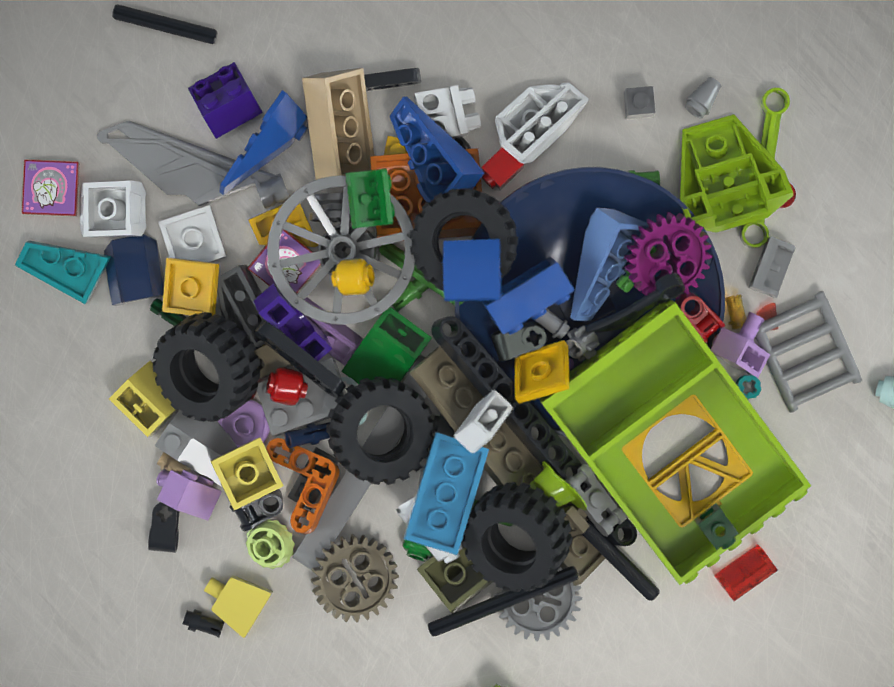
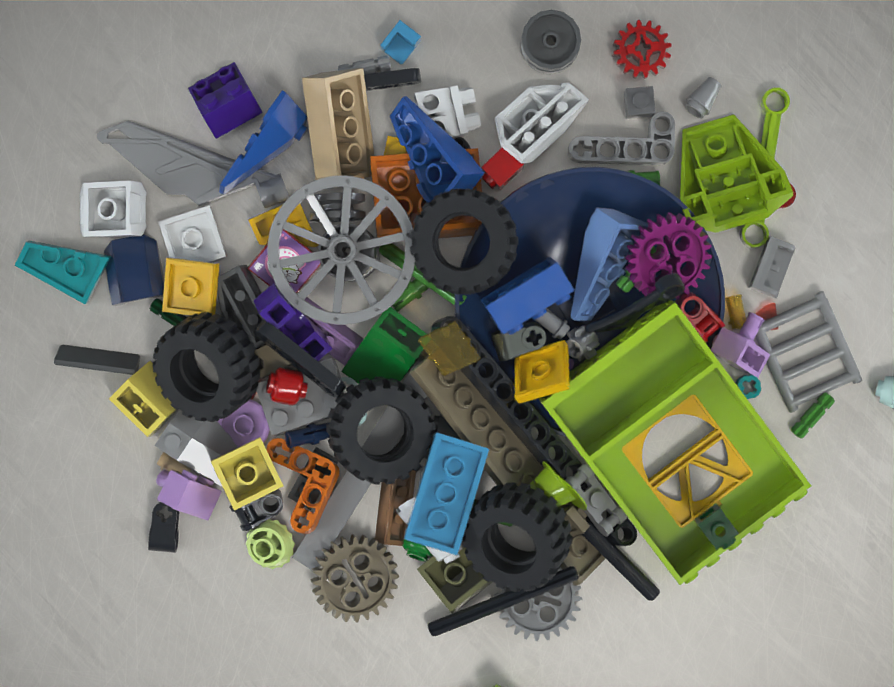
(50, 188): tile -> none
(97, 359): none -> dark grey slope
(164, 24): black axle -> none
(203, 623): black animal -> none
(238, 602): light yellow torso -> none
(353, 277): yellow head -> none
(370, 65): none -> light grey axle
(370, 198): green bracket -> none
(390, 526): none -> medium nougat slope
(400, 42): none -> dark azure panel
(449, 348): none -> clear yellow piece
(471, 270): blue slope -> none
(483, 421): white brick -> none
(564, 34): none -> dark grey wheel
(620, 146): none -> light grey beam
(630, 50): none -> red gear
(745, 572): clear red hinge -> none
(812, 415): none -> bright green axle

